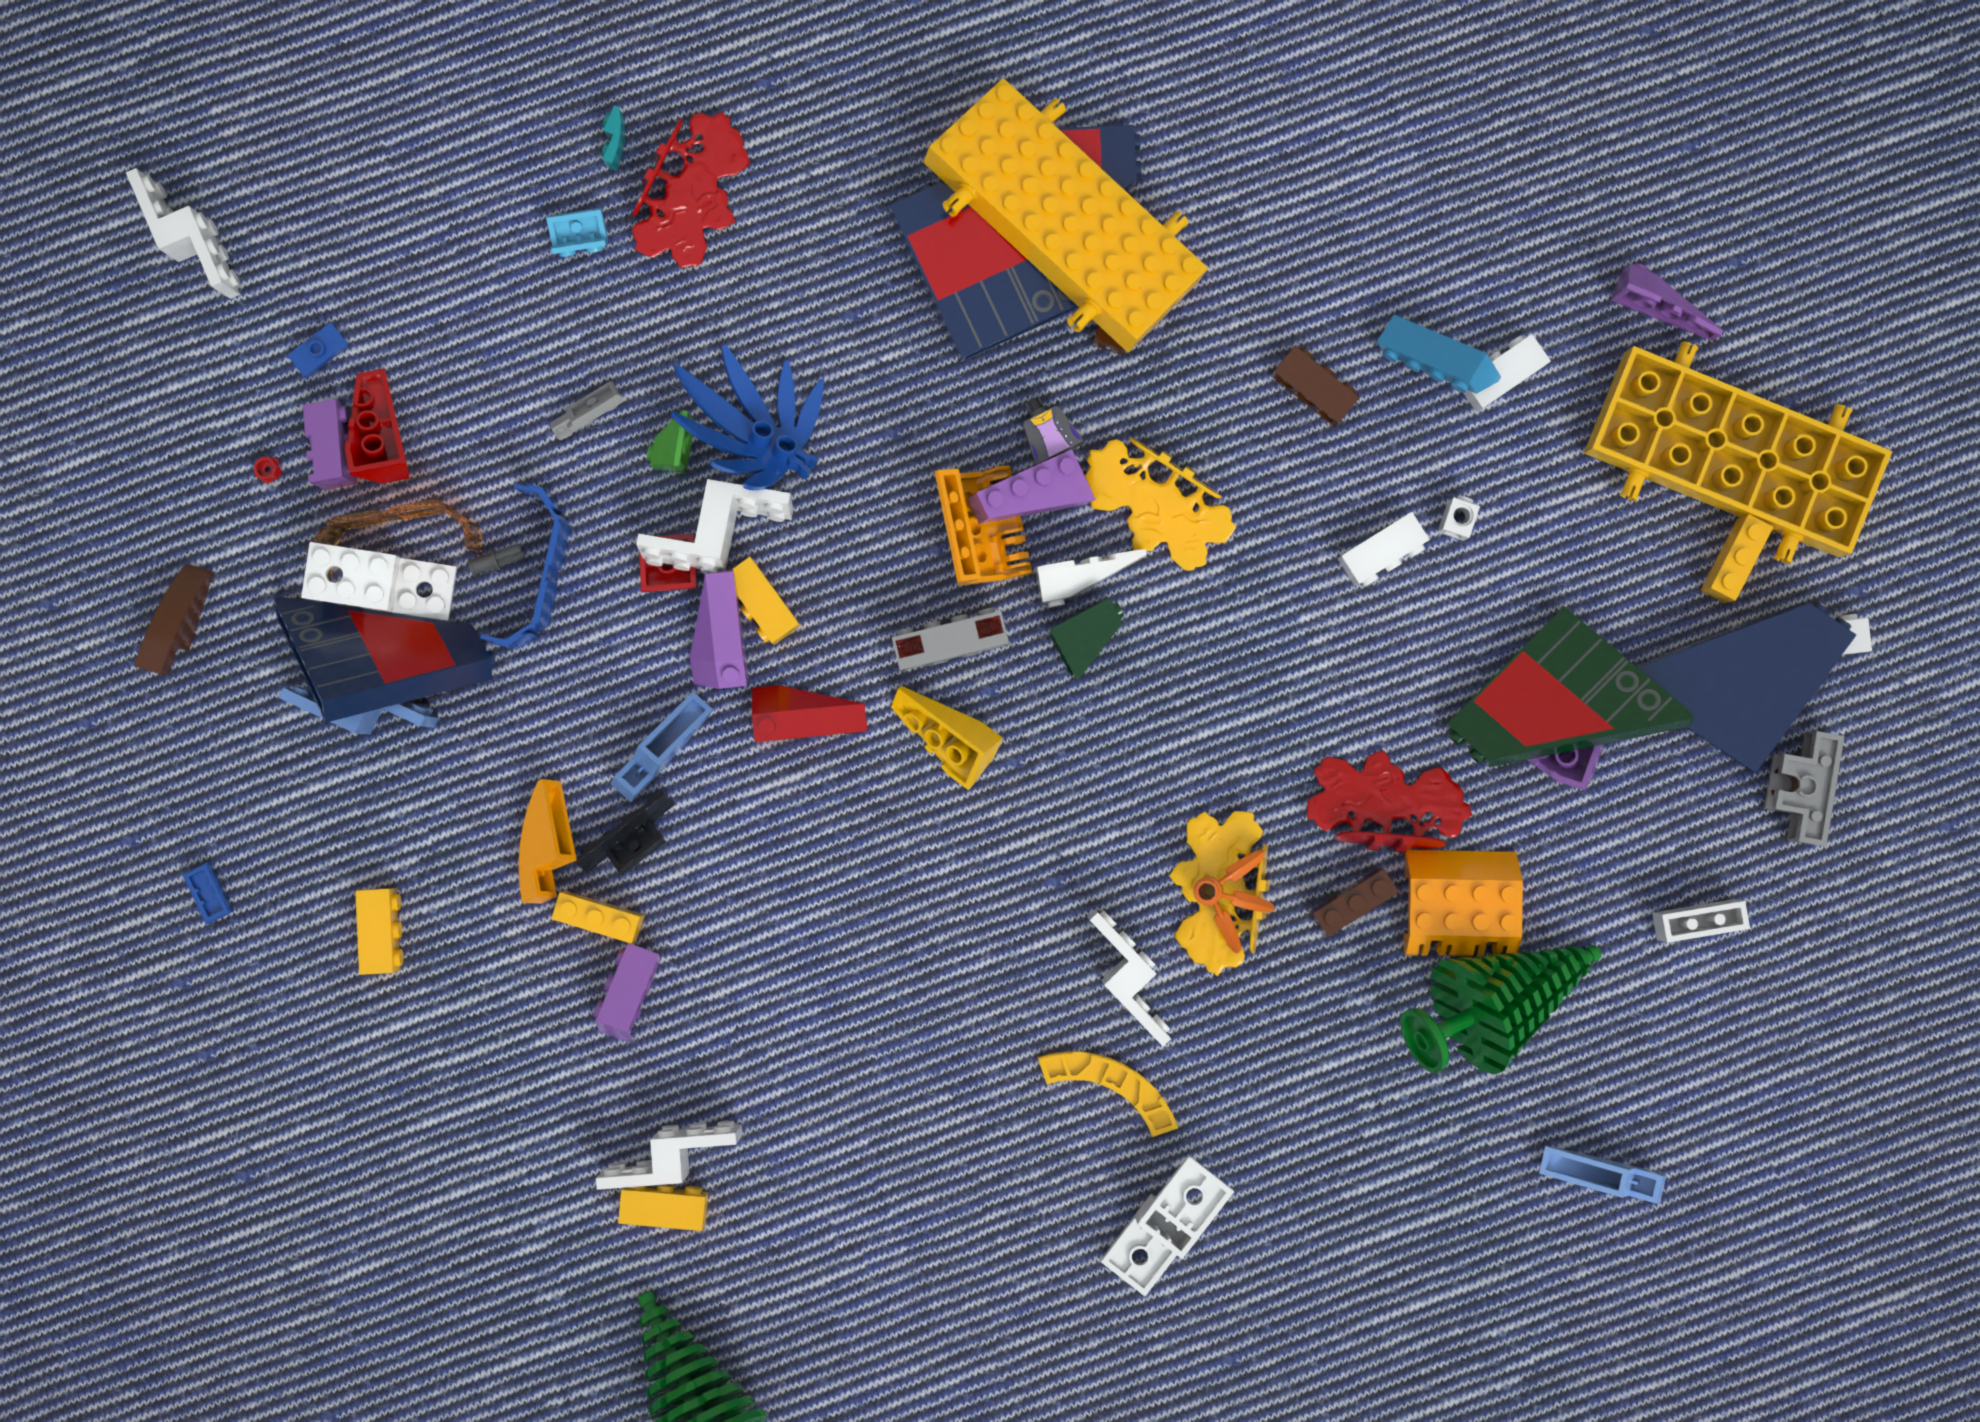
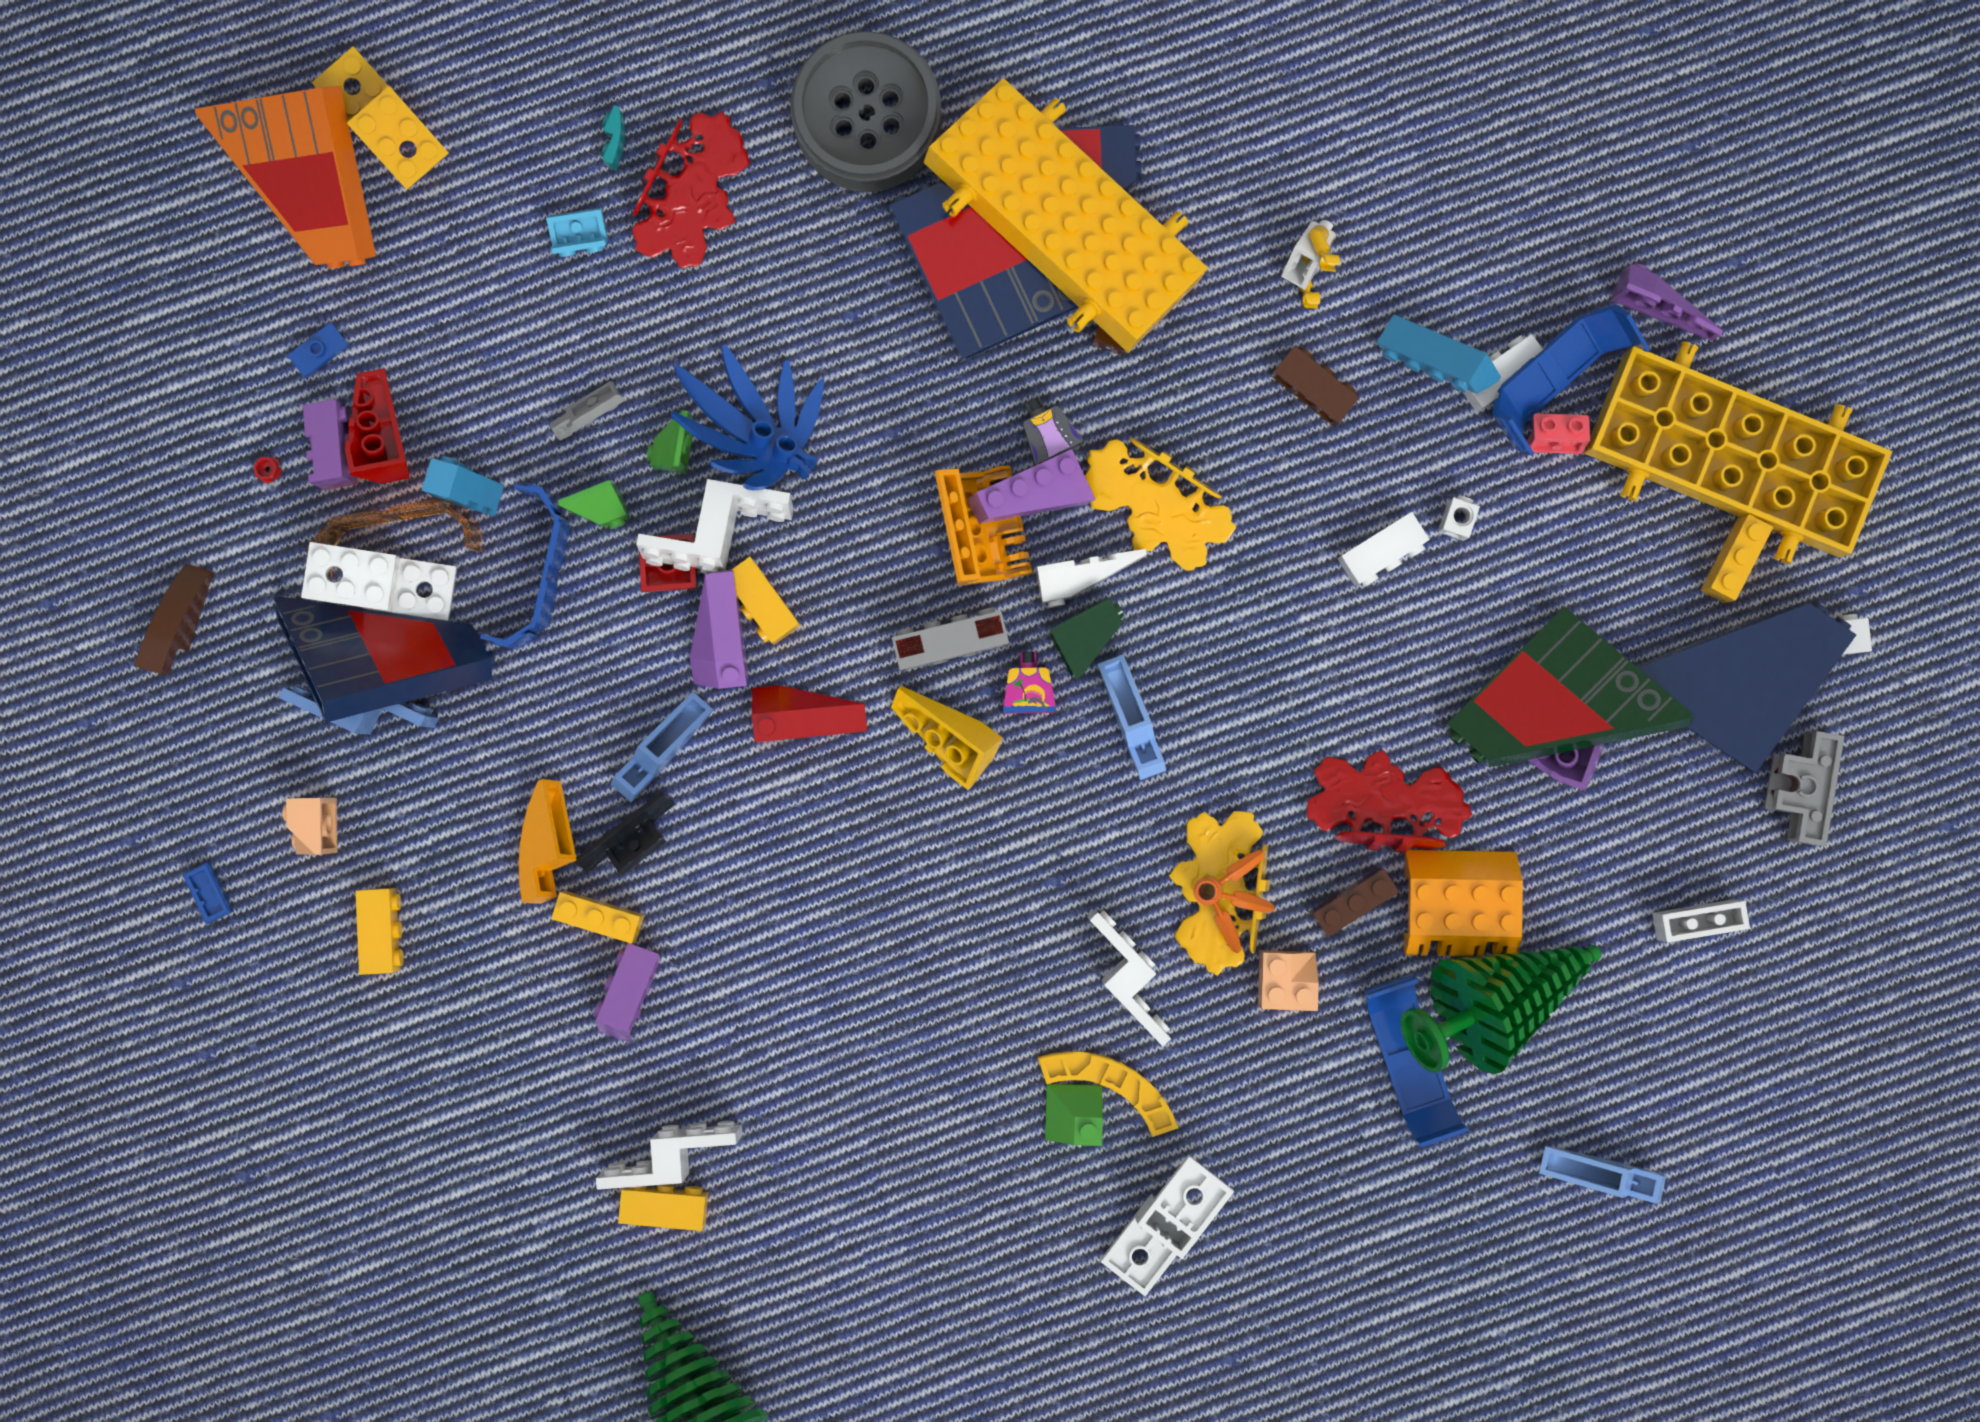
(184, 233): white bracket -> none
(302, 166): none -> orange slope
(312, 824): none -> light nougat slope
(383, 119): none -> yellow bracket
(460, 486): none -> dark azure wedge
(496, 559): dark grey axle -> none
(598, 504): none -> bright green slope
(838, 73): none -> dark grey wheel
(1029, 688): none -> torso
(1074, 1114): none -> bright green slope
(1132, 717): none -> light blue slope
(1288, 980): none -> light nougat slope
(1309, 255): none -> torso
(1419, 1093): none -> blue windscreen
(1559, 365): none -> blue windscreen
(1559, 433): none -> coral bracket

